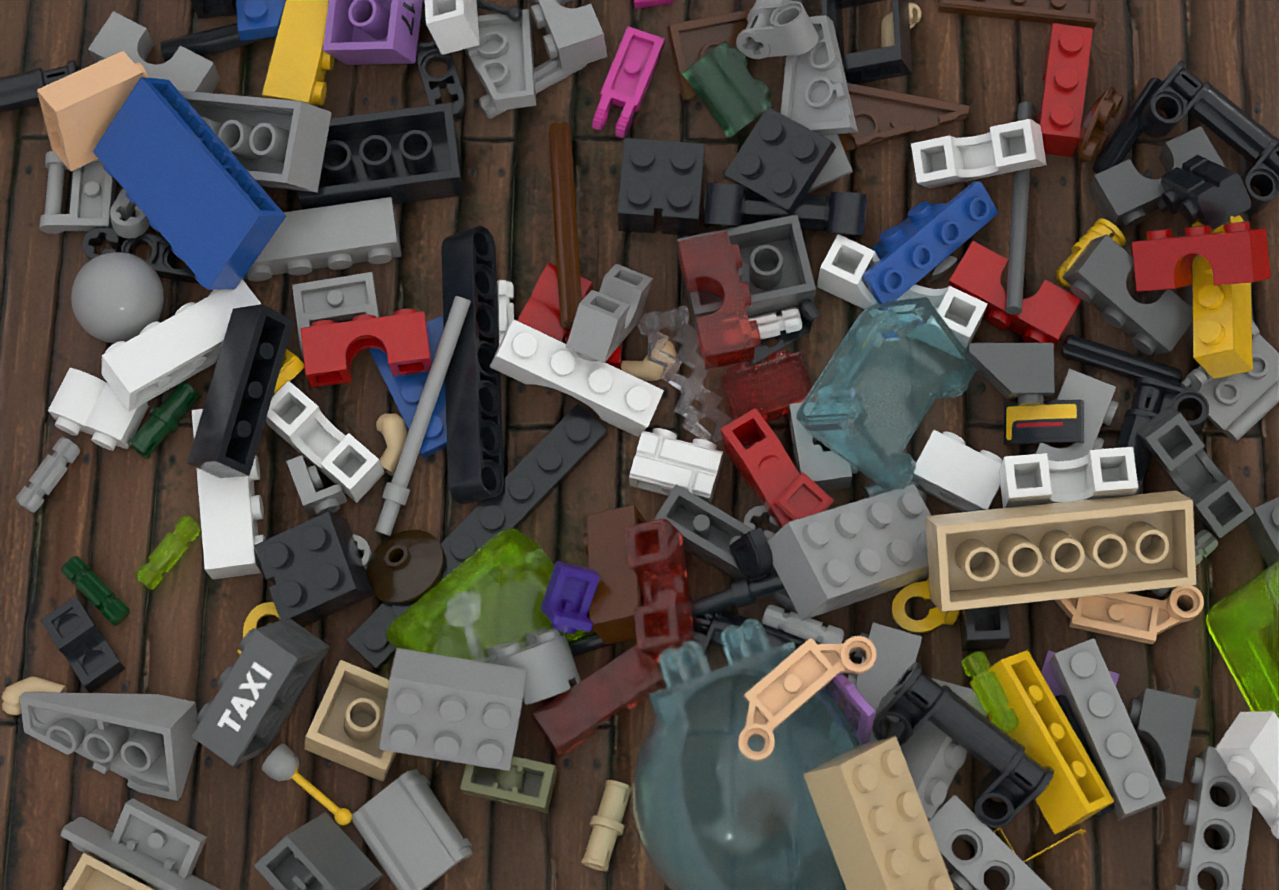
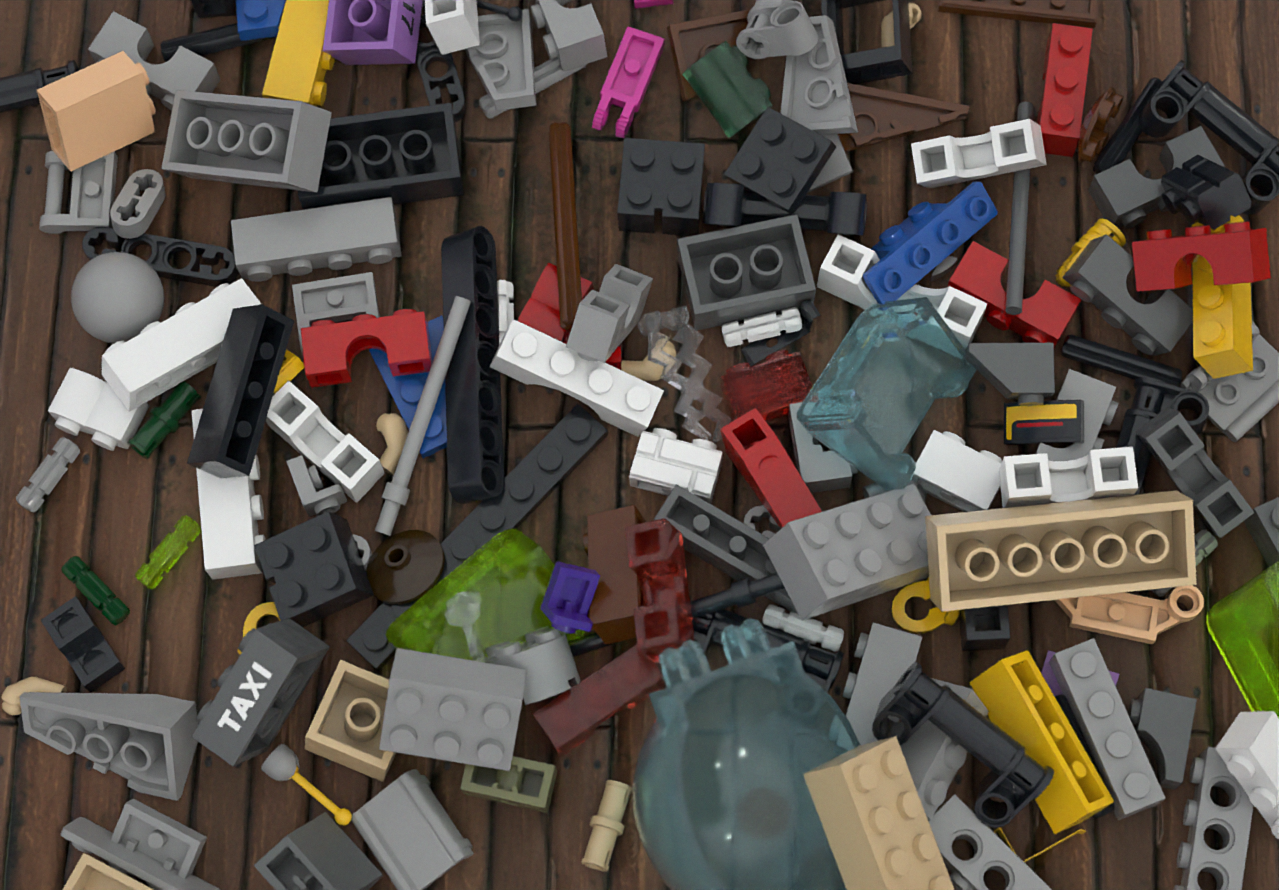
(188, 184): blue brick -> none
(712, 266): clear red arch -> none
(752, 554): black tile -> none
(794, 684): light nougat plate -> none
(803, 499): red tile -> none
(853, 706): medium lavender piece -> none
(990, 691): clear neon green axle -> none

